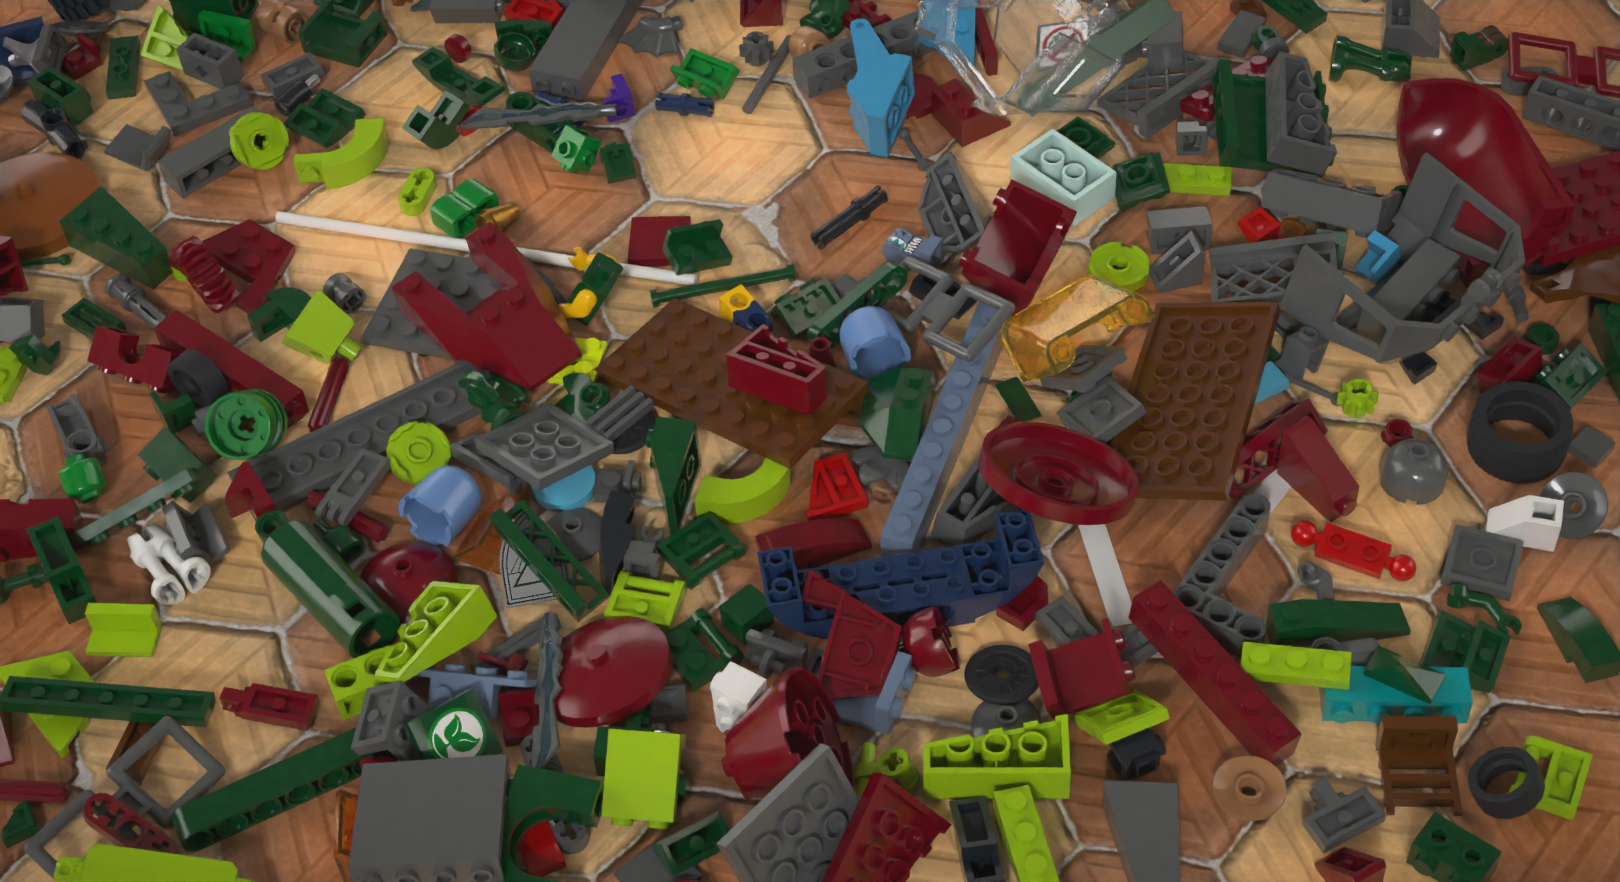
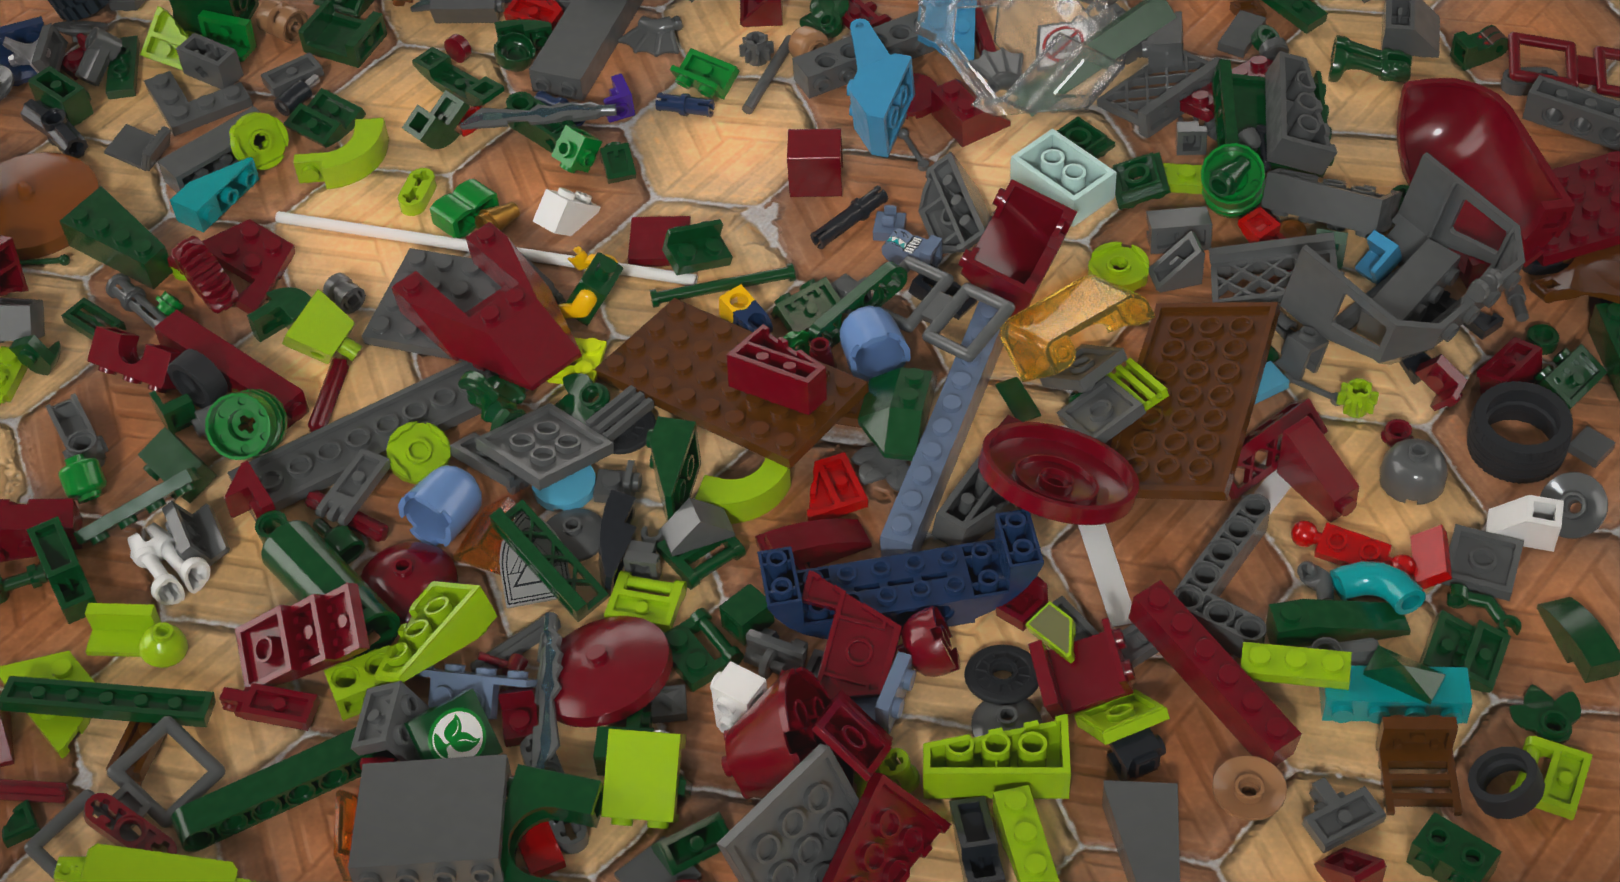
(100, 50): none -> dark grey piece
(163, 645): none -> lime brick
(168, 303): none -> green plate
(210, 196): none -> teal slope
(302, 637): none -> dark red slope
(565, 211): none -> white slope
(696, 526): none -> dark grey slope
(798, 338): none -> green plate
(814, 162): none -> dark red piece
(853, 735): none -> dark red slope
(887, 222): none -> sand blue tile
(999, 68): none -> dark grey arm
(1055, 630): none -> olive tile
(1145, 377): none -> lime tile
(1227, 178): none -> dark green cone
(1250, 138): none -> dark grey hinge
(1250, 190): none -> green wheel
(1261, 129): none -> black hinge
(1378, 580): none -> teal cylinder
(1431, 557): none -> red tile
(1443, 380): none -> dark red bracket
(1543, 712): none -> dark green plate

